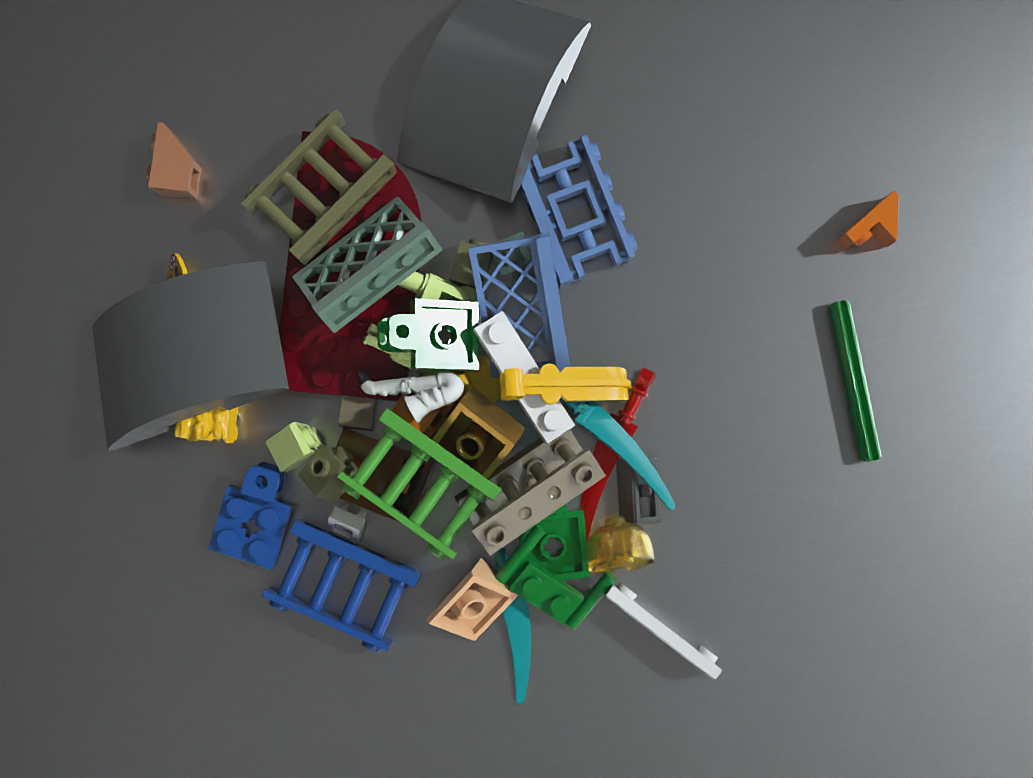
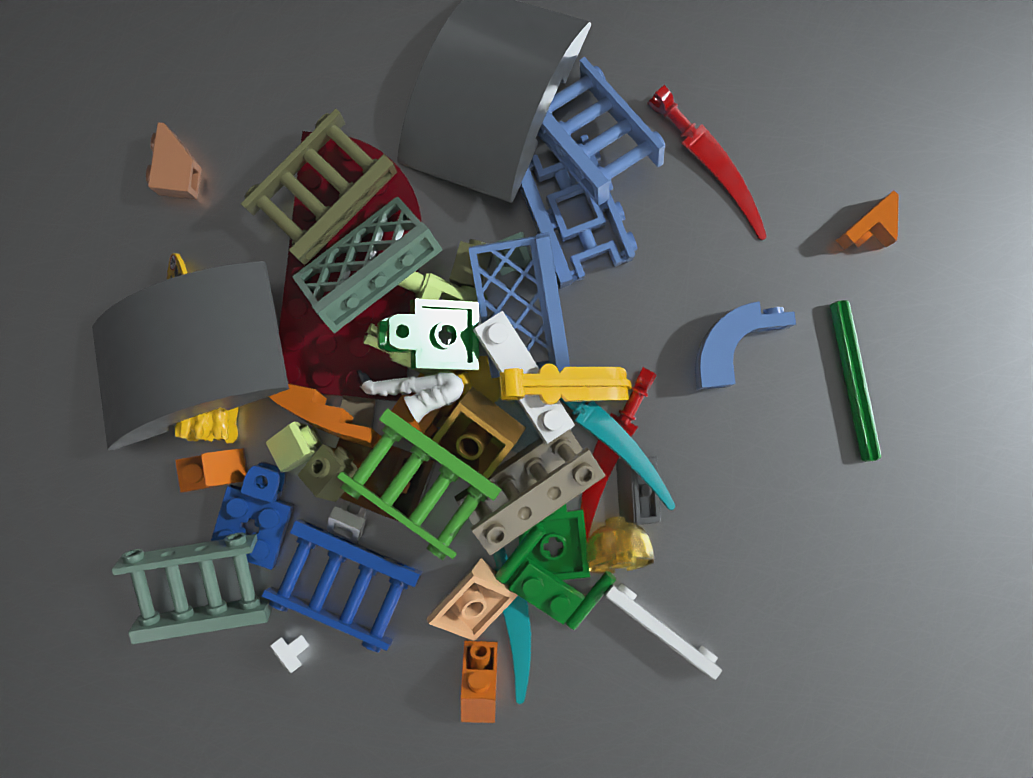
(185, 619): none -> sand green fence
(211, 469): none -> orange slope
(287, 653): none -> white tile
(311, 408): none -> orange slope
(479, 682): none -> orange slope
(578, 156): none -> medium blue fence
(712, 155): none -> red sword
(715, 354): none -> medium blue arch

